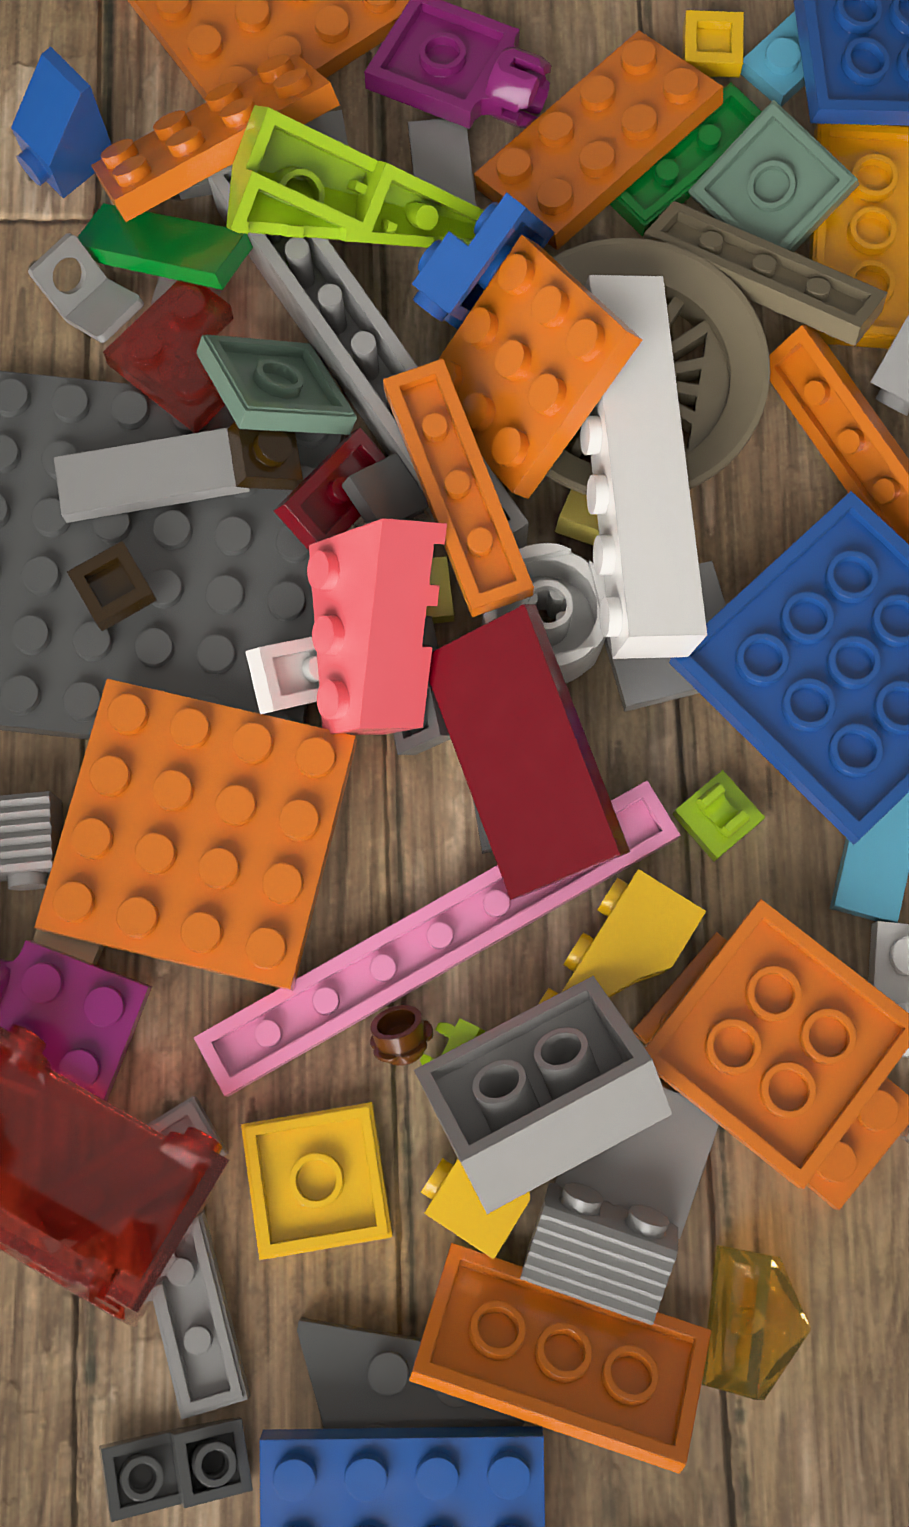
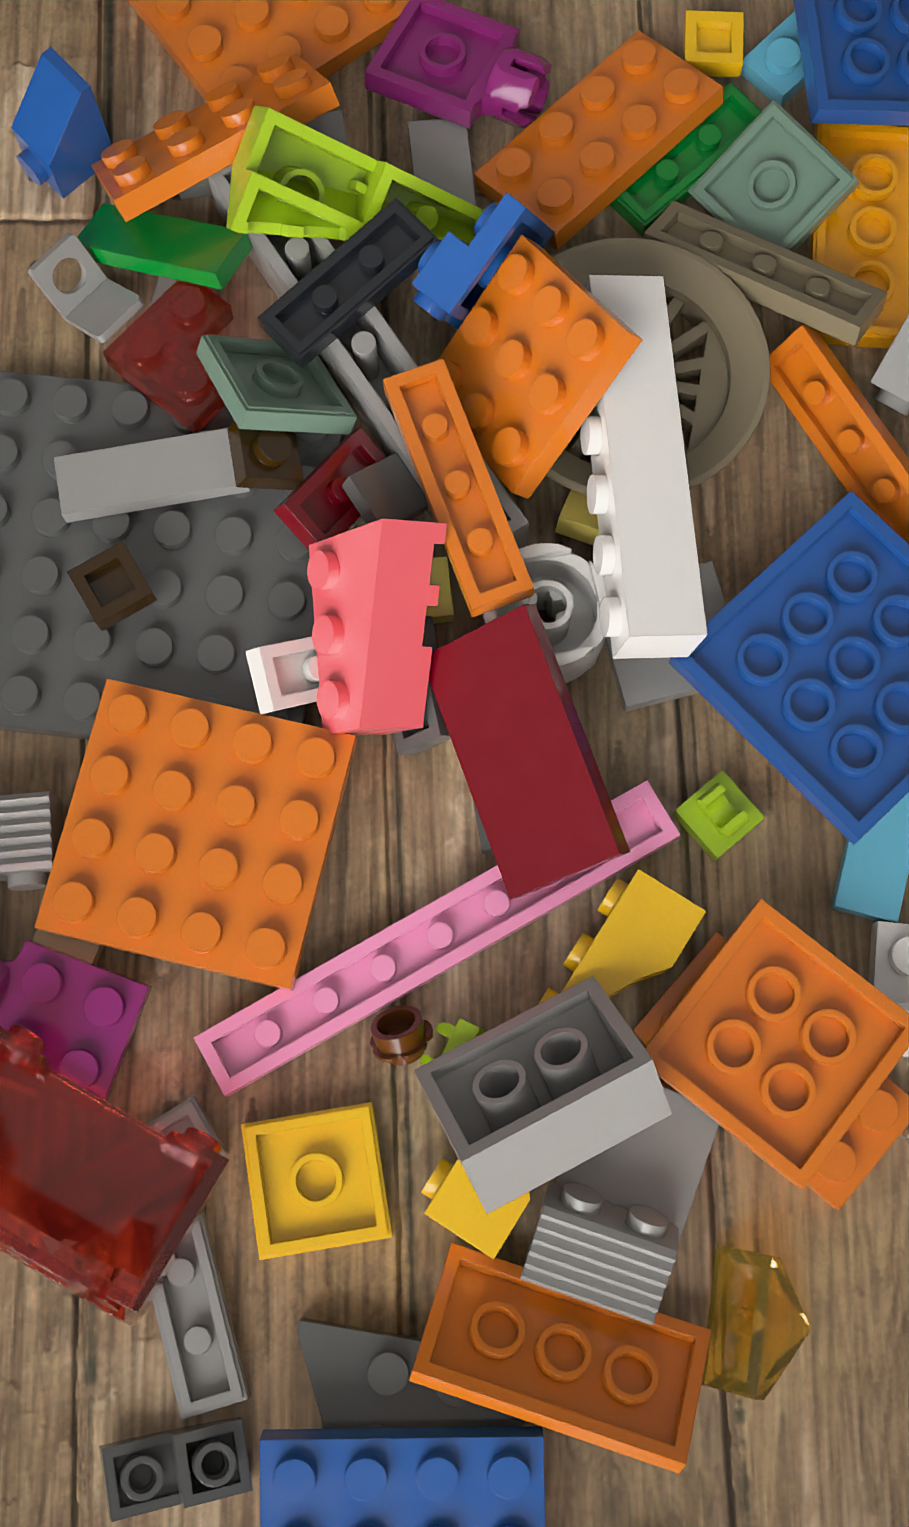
(347, 283): none -> black tile

